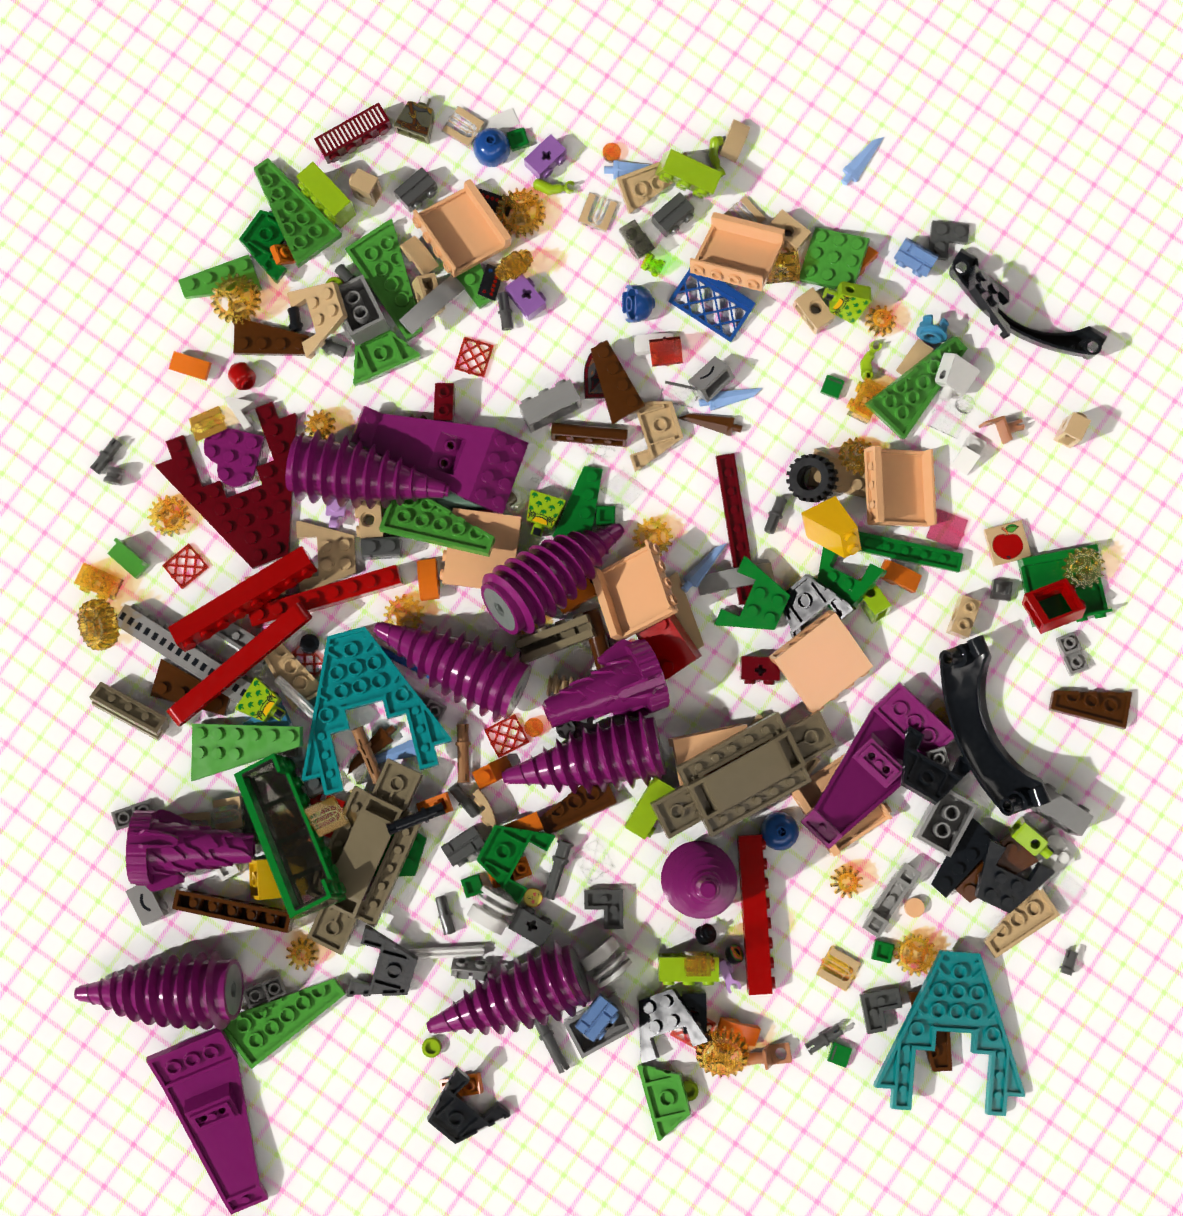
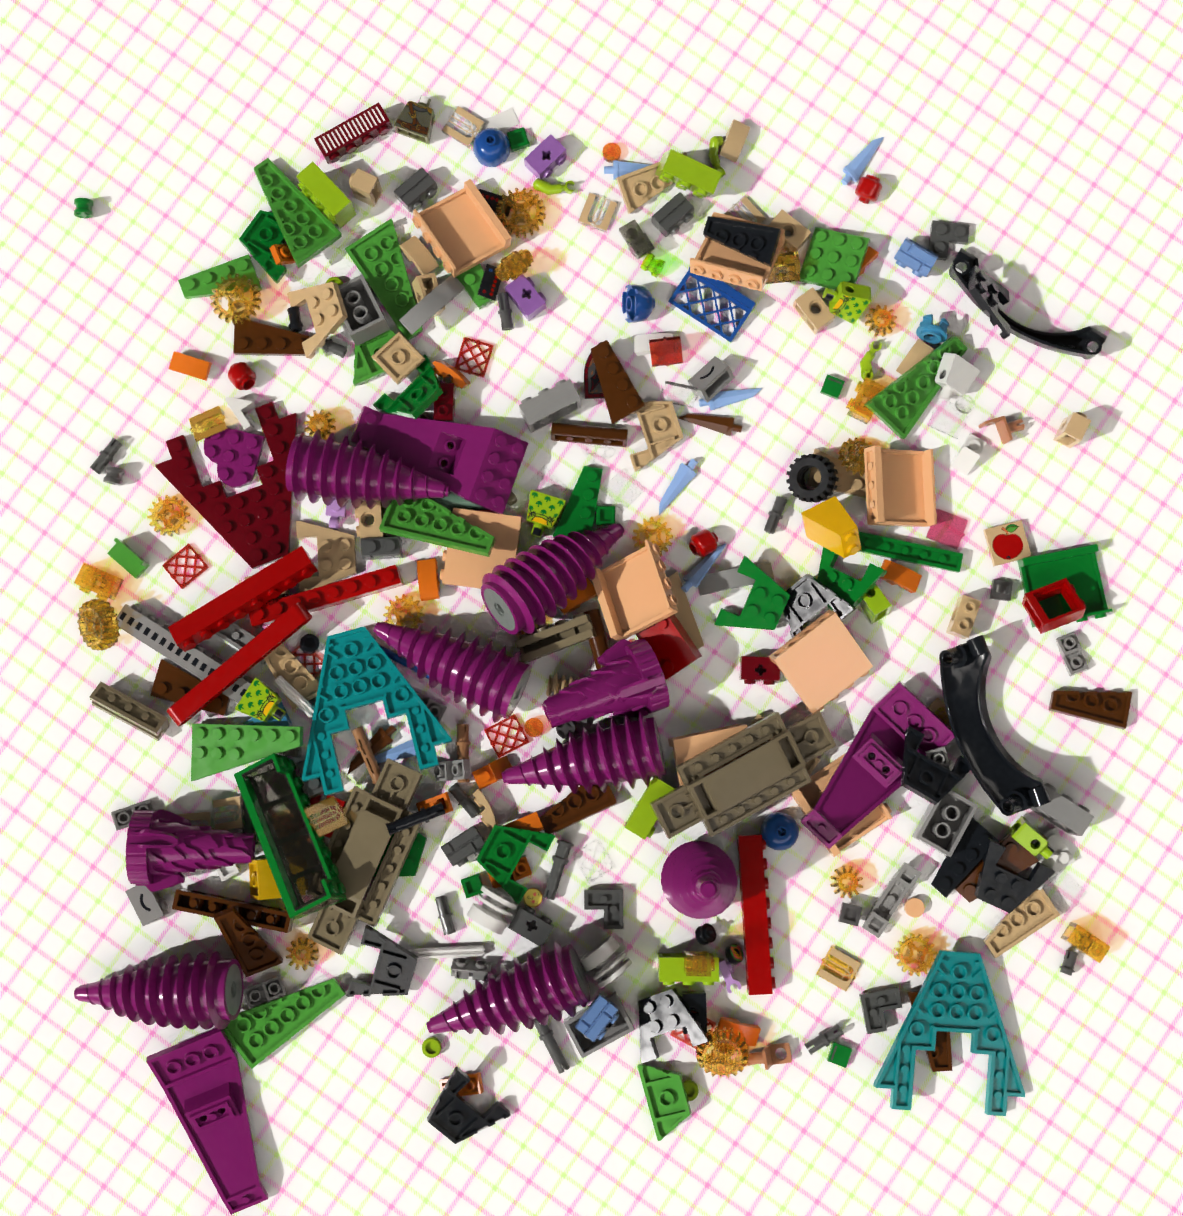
(83, 208): none -> green wheel
(246, 943): none -> reddish brown wing
(344, 273): dark grey pin -> none
(398, 358): none -> tan tile
(416, 396): none -> green wing
(445, 370): none -> orange slope
(453, 770): none -> light grey slope
(680, 480): none -> light blue bar
(703, 543): none -> red head
(733, 515): dark red tile -> none
(746, 238): none -> black wing
(850, 914): none -> flat silver tile
(868, 189): none -> red head
(882, 951): green tile -> none
(1085, 942): none -> clear yellow brick
(1086, 575): clear yellow gear -> none

